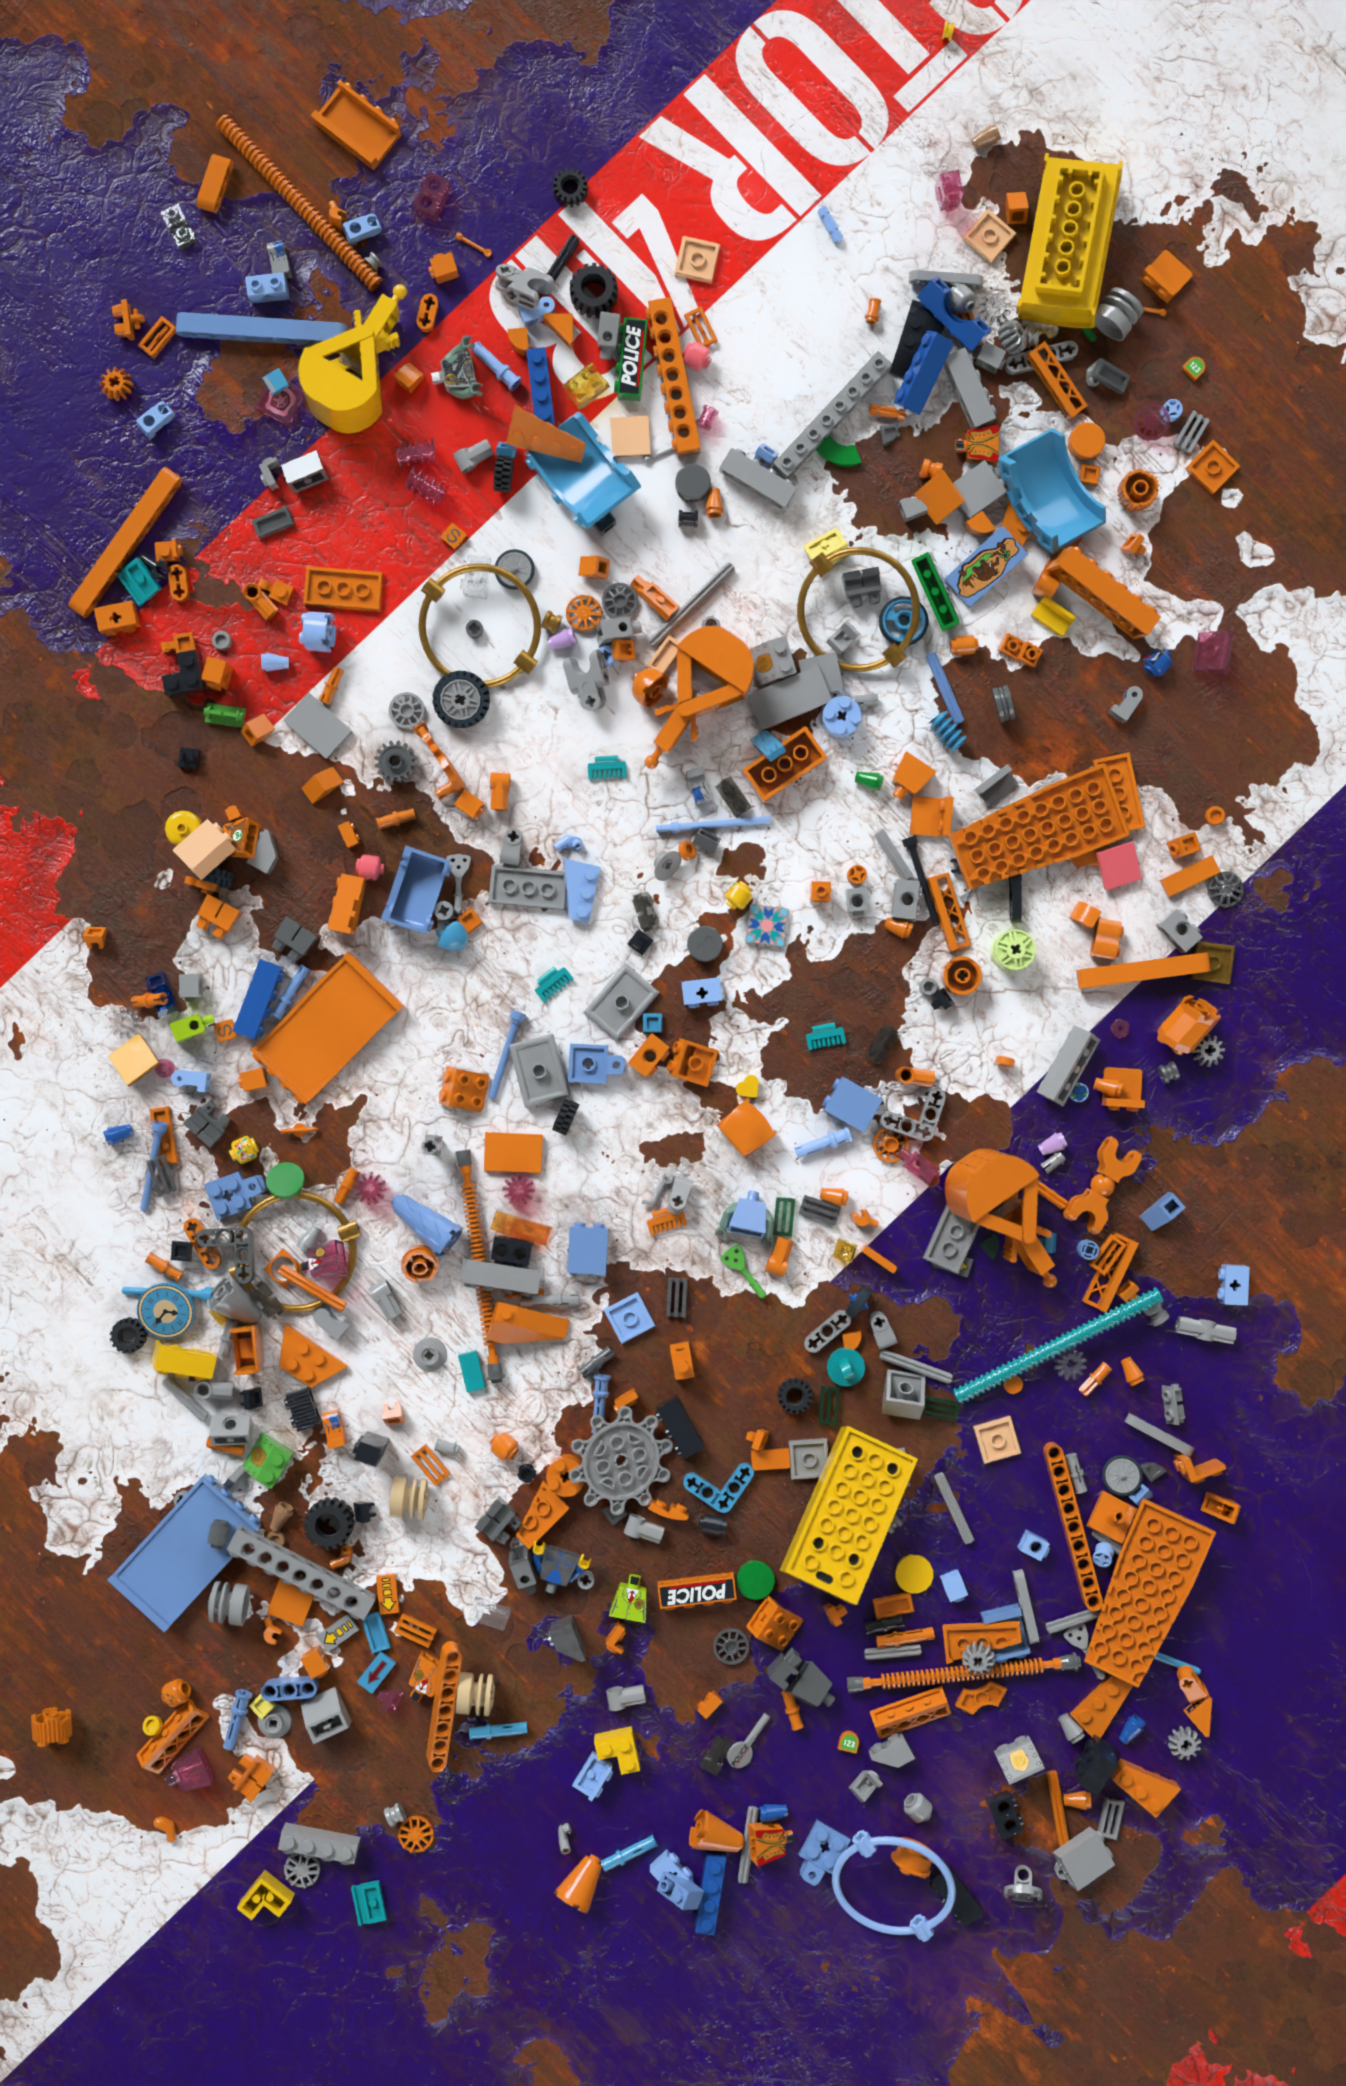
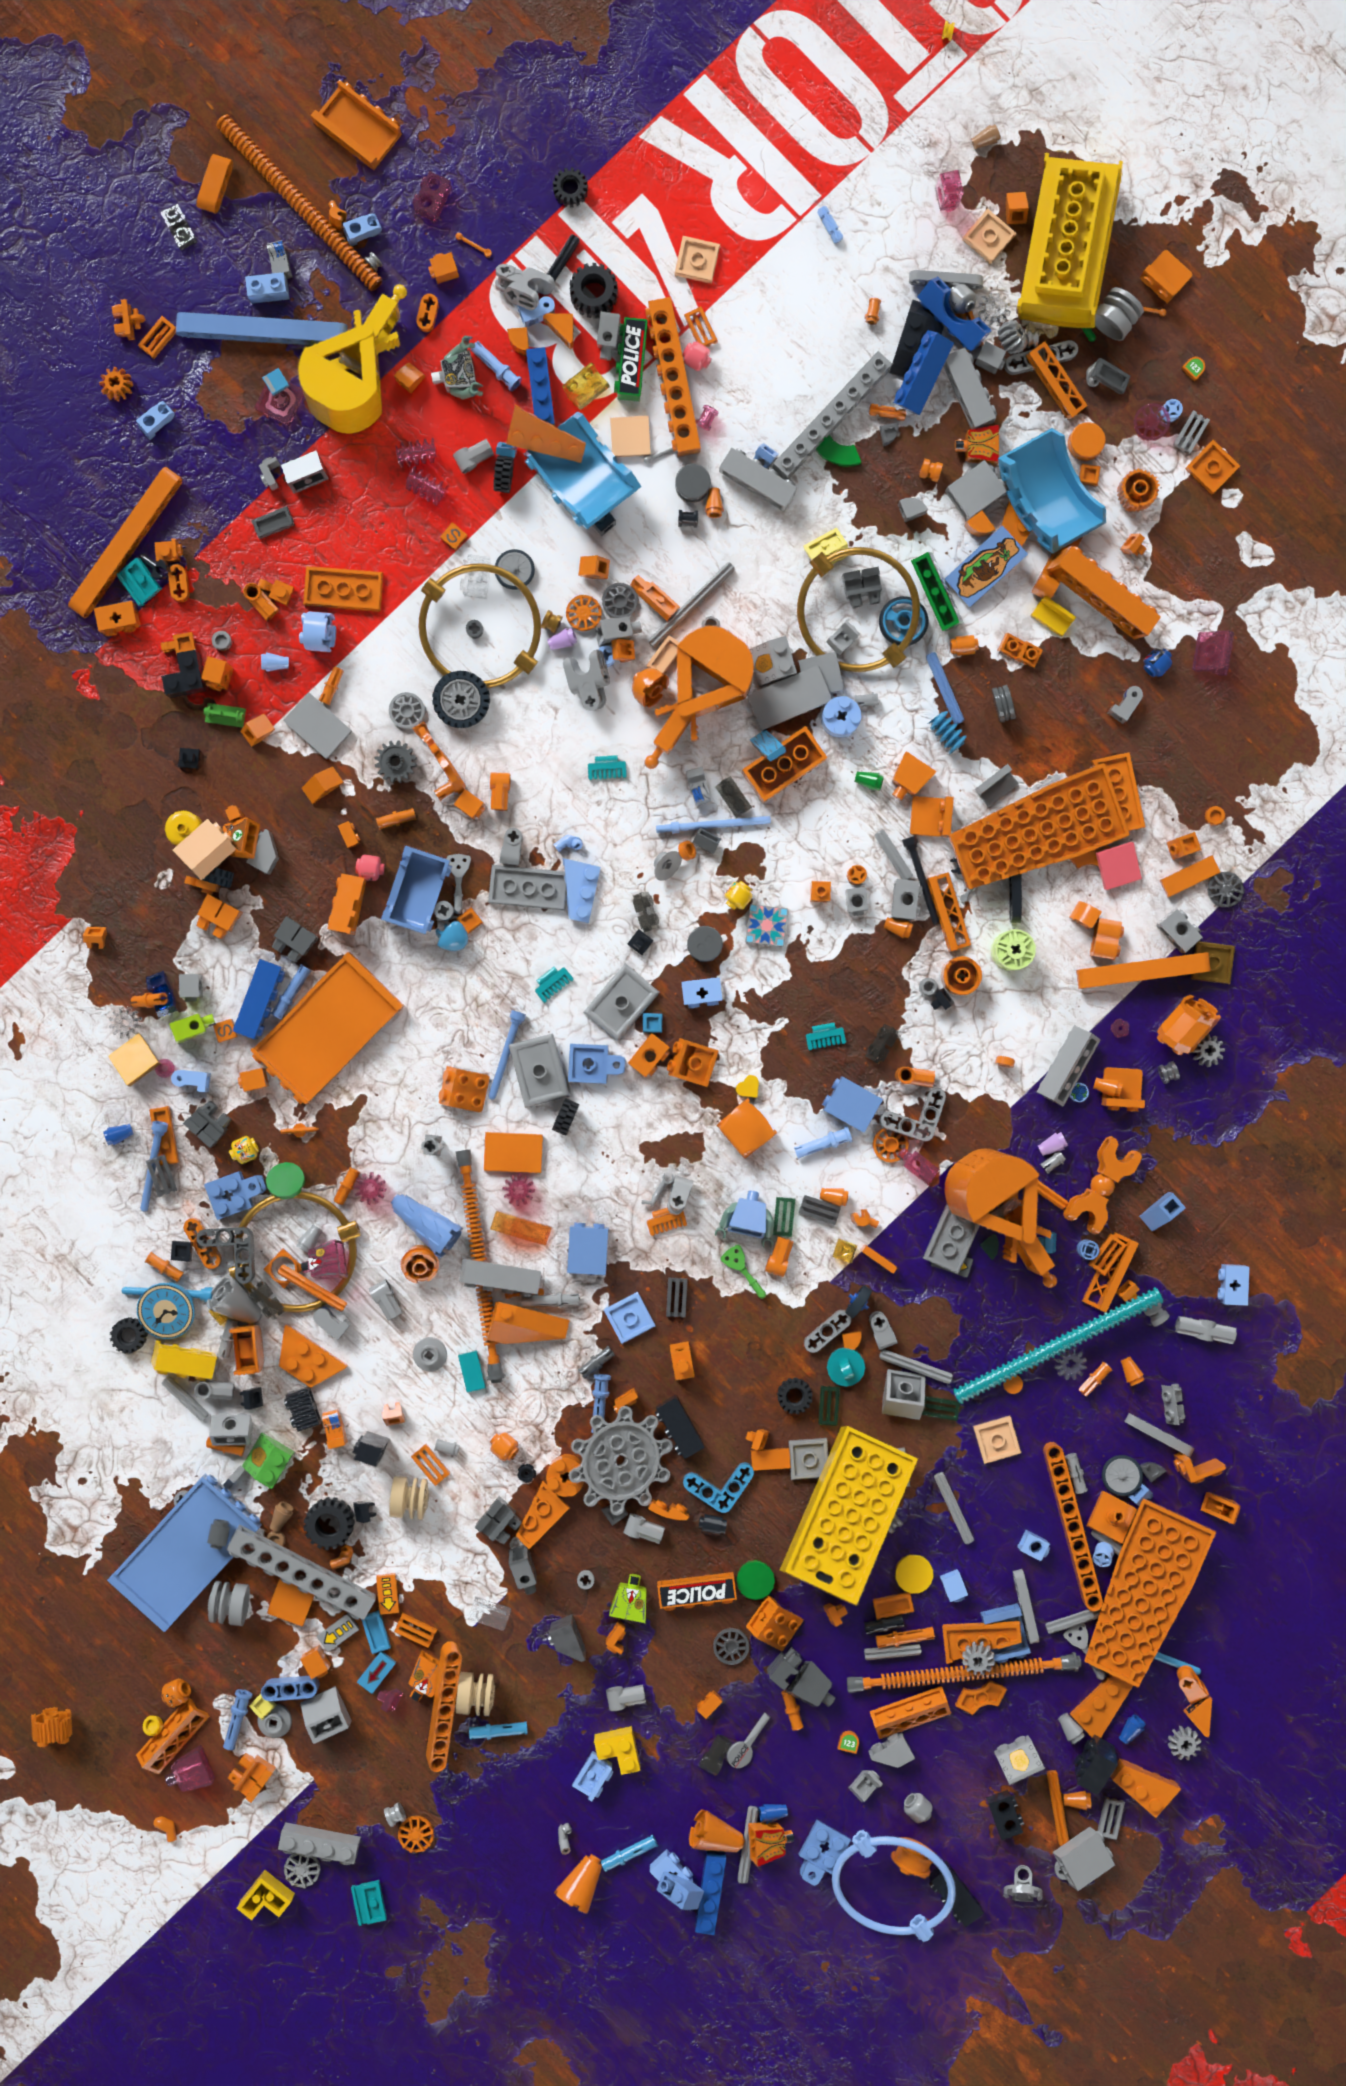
(270, 1631): orange piece -> none
(512, 1245): black brick -> none
(558, 1565): torso -> none
(940, 497): orange tile -> none

